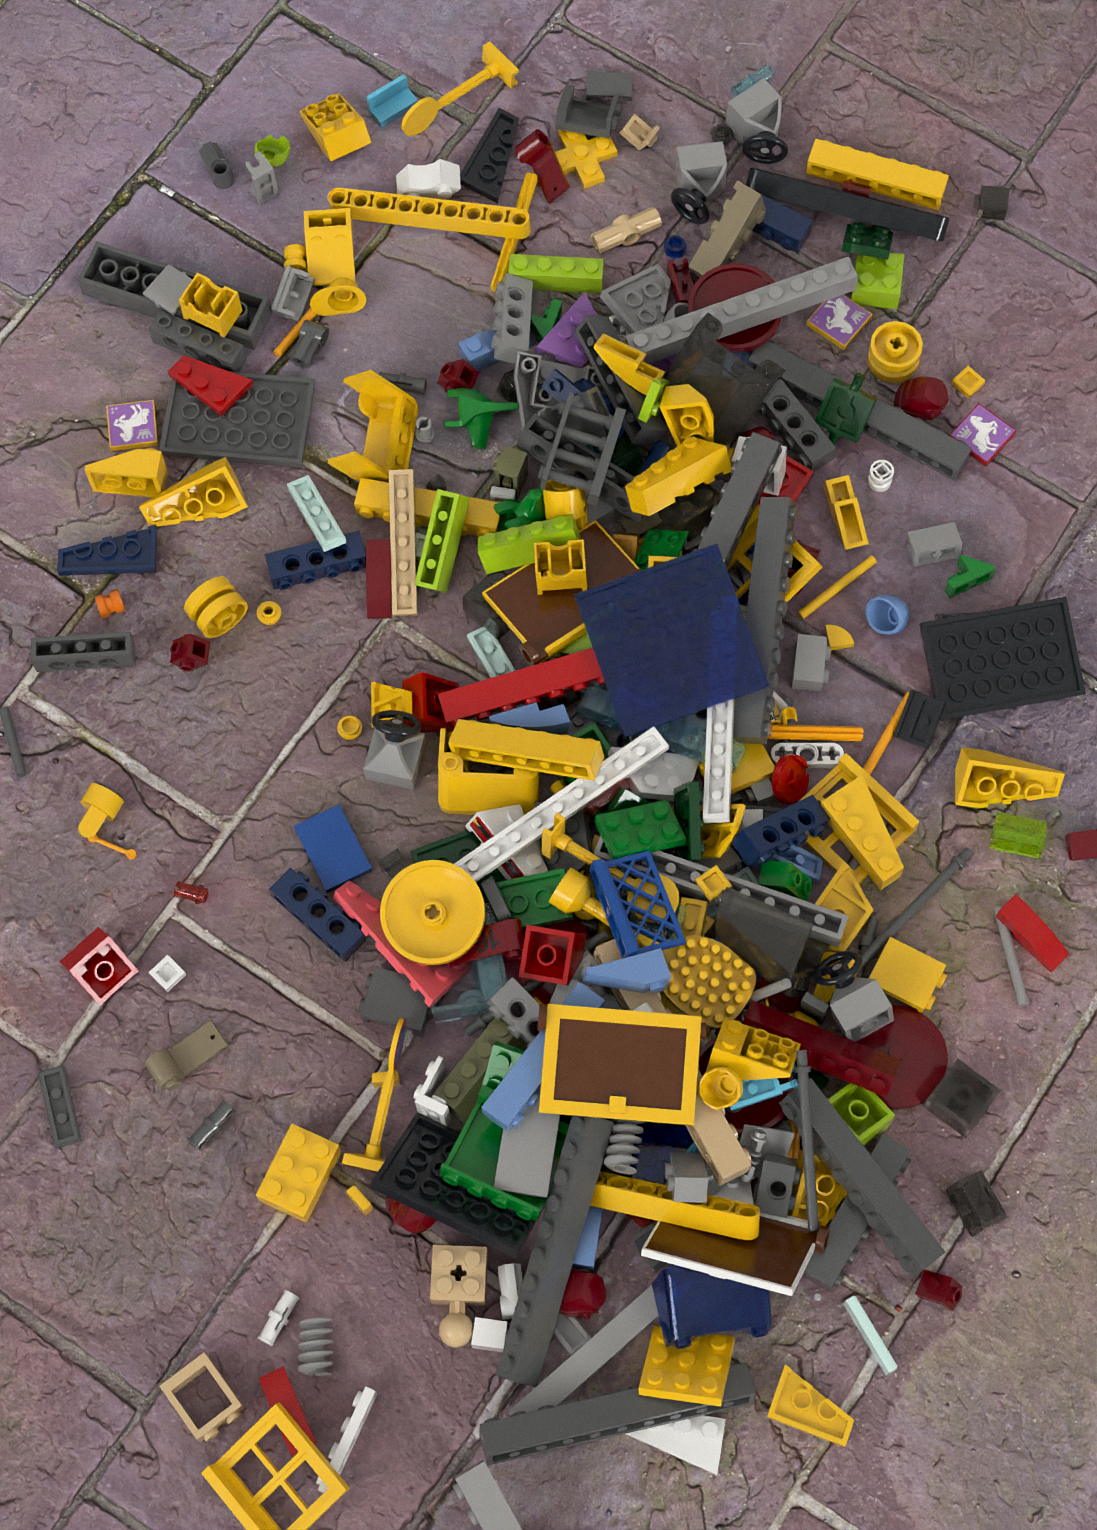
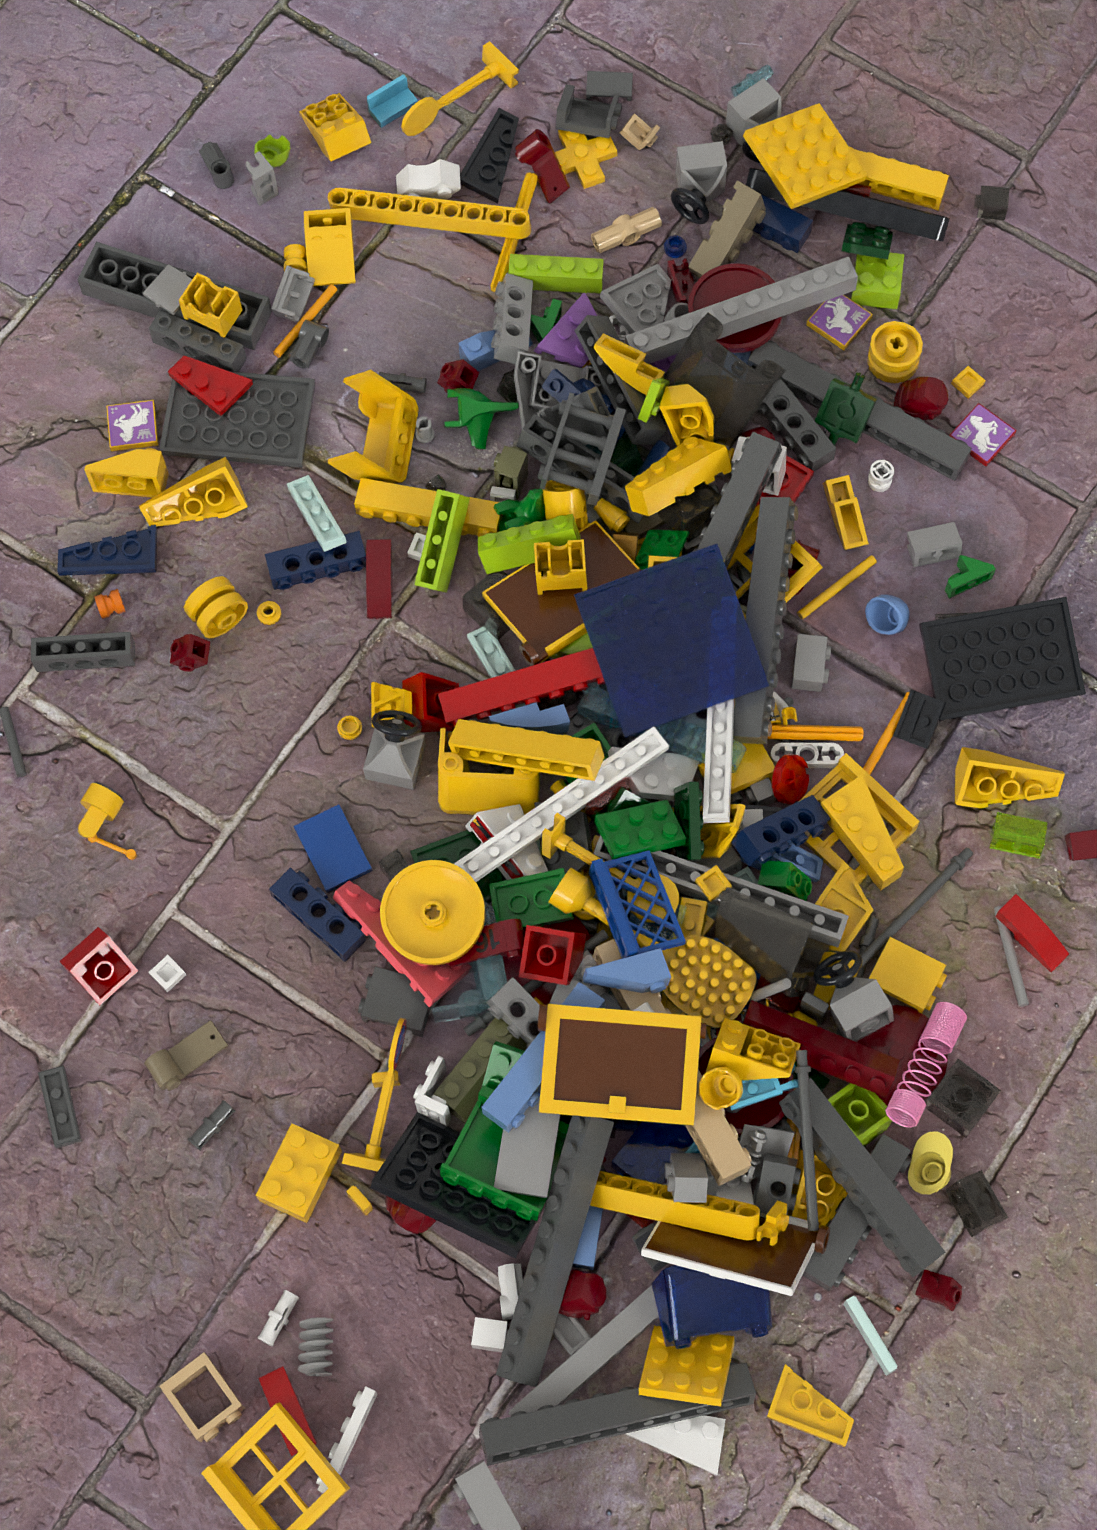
(195, 893): clear red pin -> none
(338, 298): yellow piece -> none
(403, 542): tan plate -> none
(456, 1327): tan brick -> none
(496, 899): dark grey beam -> none
(612, 515): none -> yellow cone
(621, 1146): light grey piece -> none
(775, 1223): none -> yellow plate
(805, 155): none -> yellow plate
(838, 637): yellow tile -> none
(930, 1163): none -> light yellow piece
(940, 1037): none -> bright pink piece

